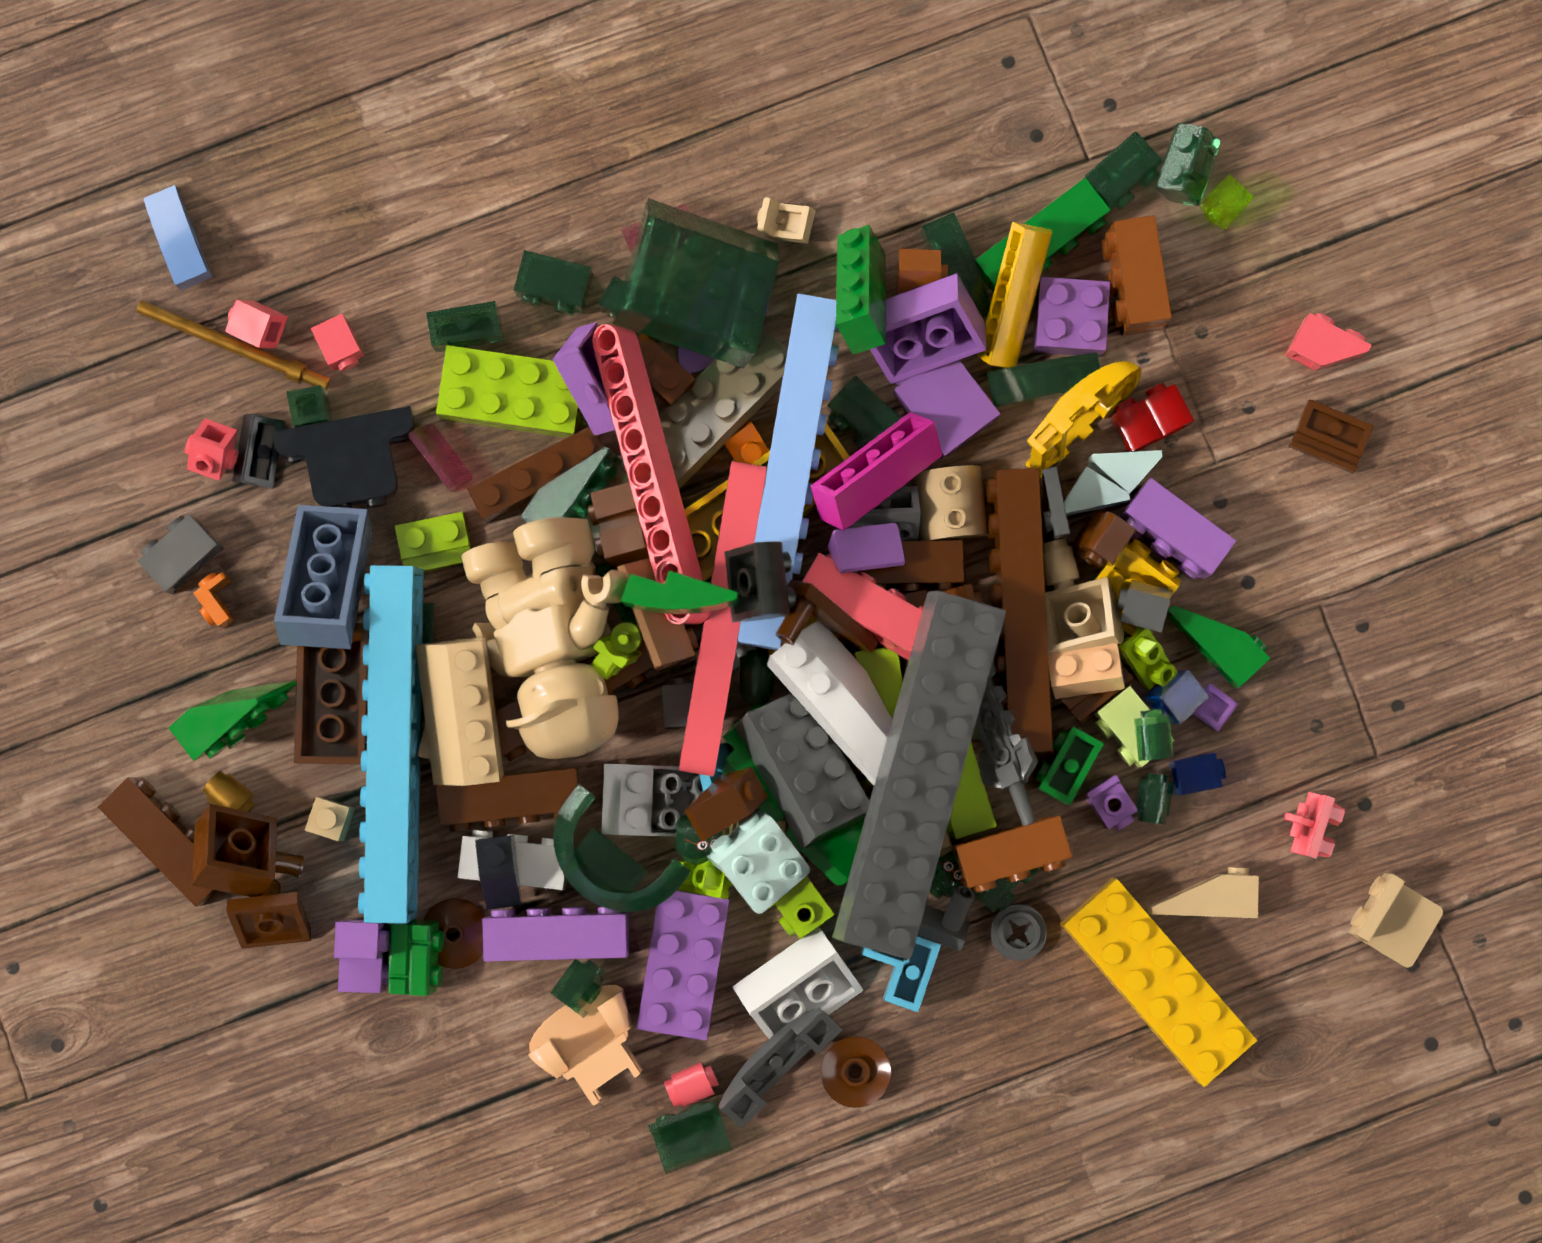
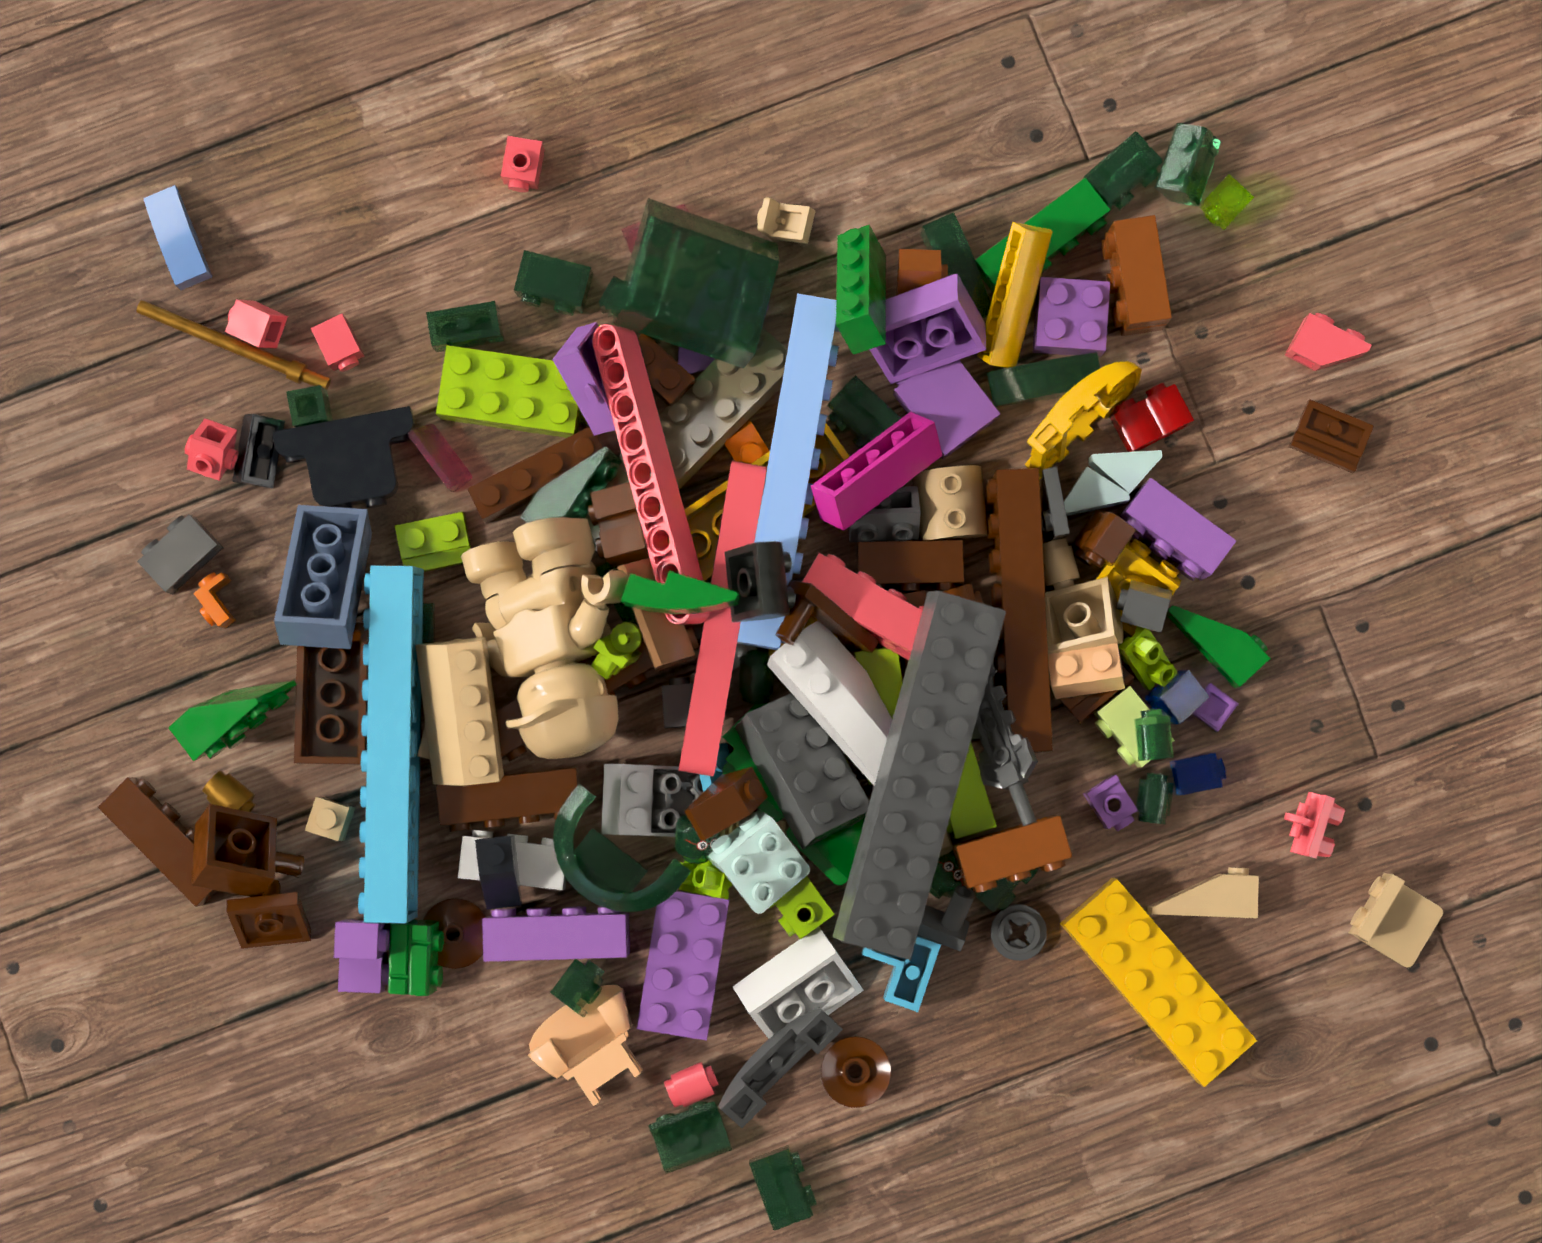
(522, 163): none -> coral brick
(782, 1187): none -> clear green brick
(866, 547): medium lavender slope -> none
(1069, 765): green brick -> none

